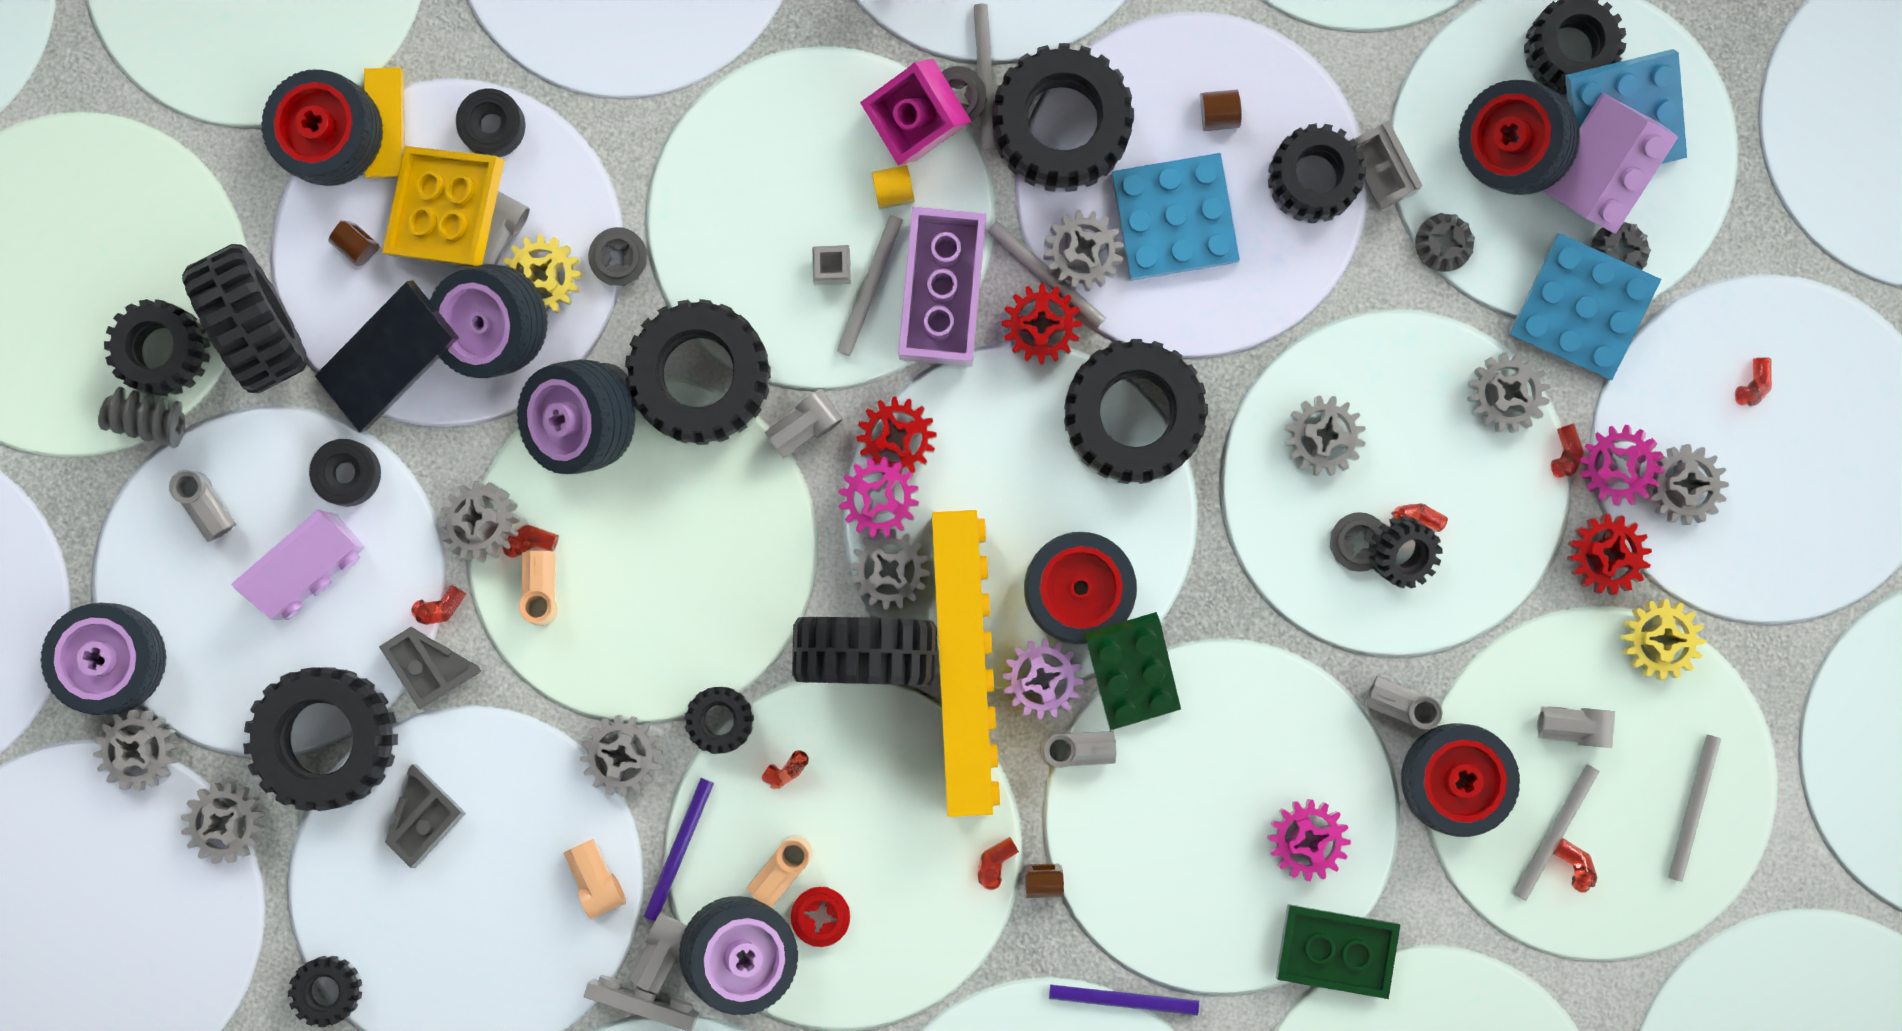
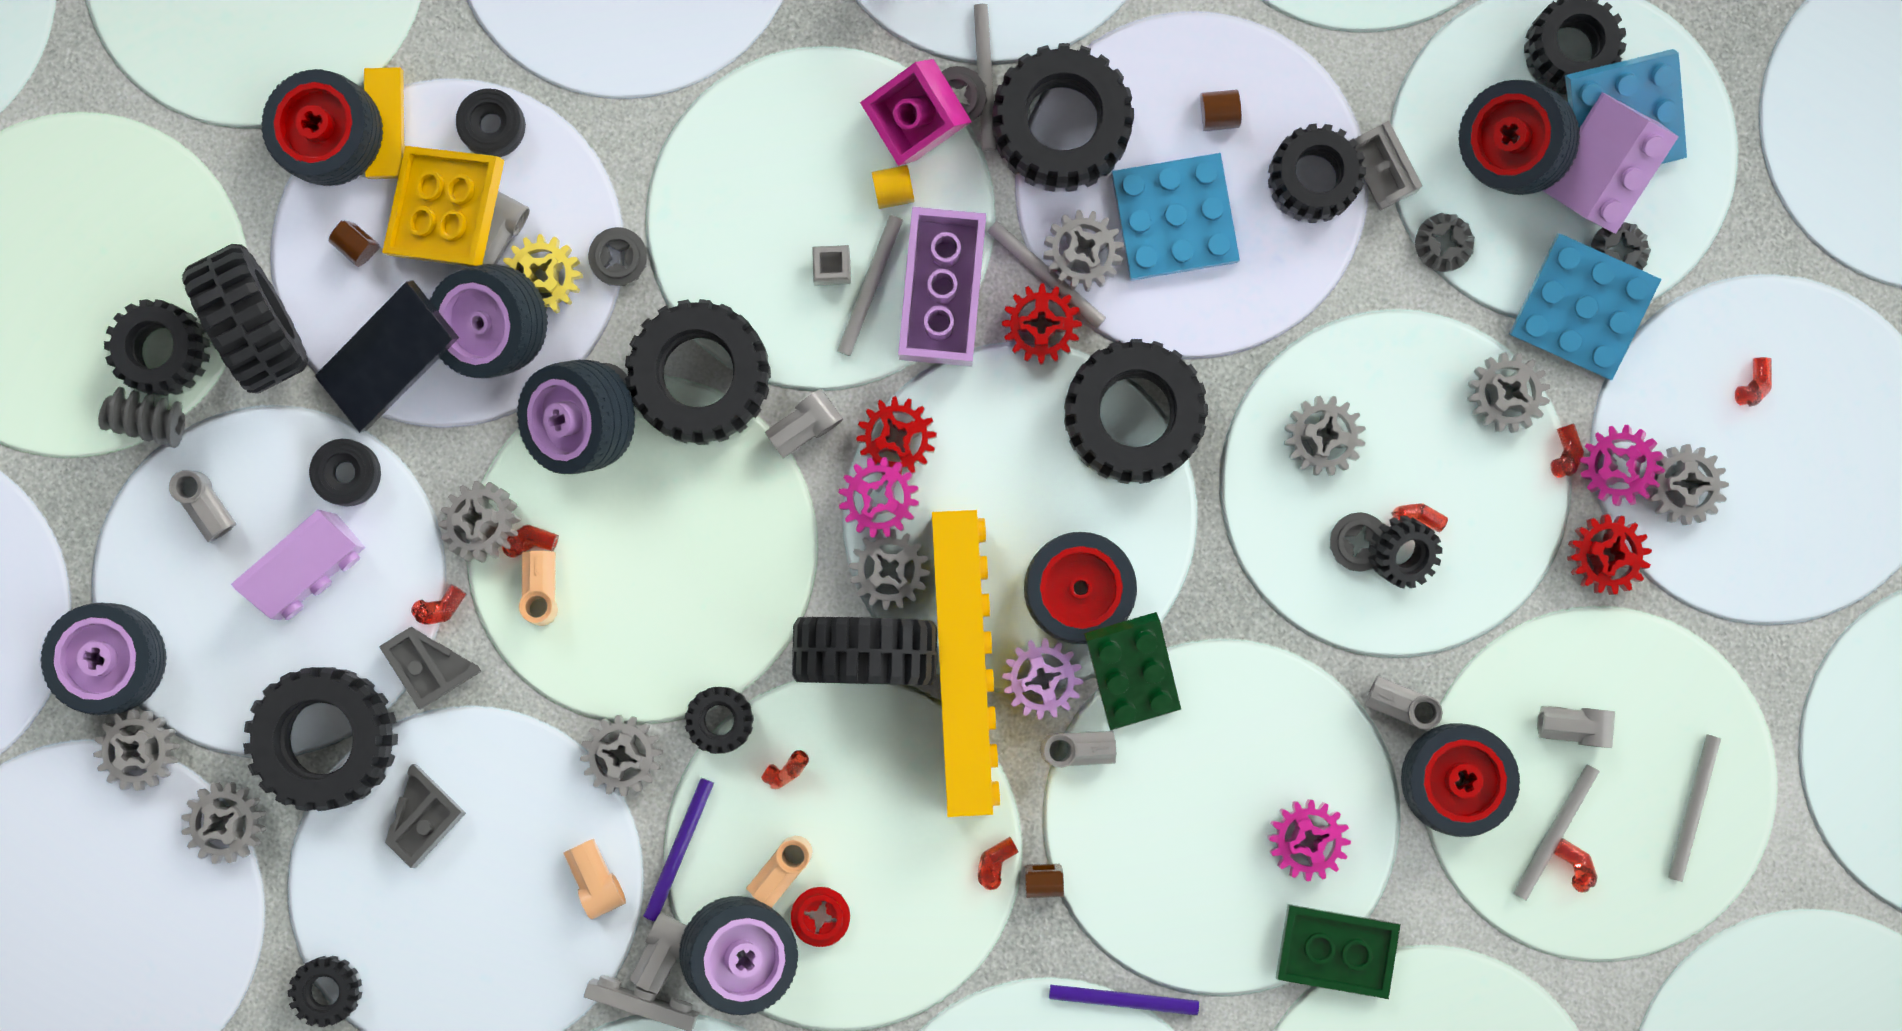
(1660, 653): light yellow gear -> none

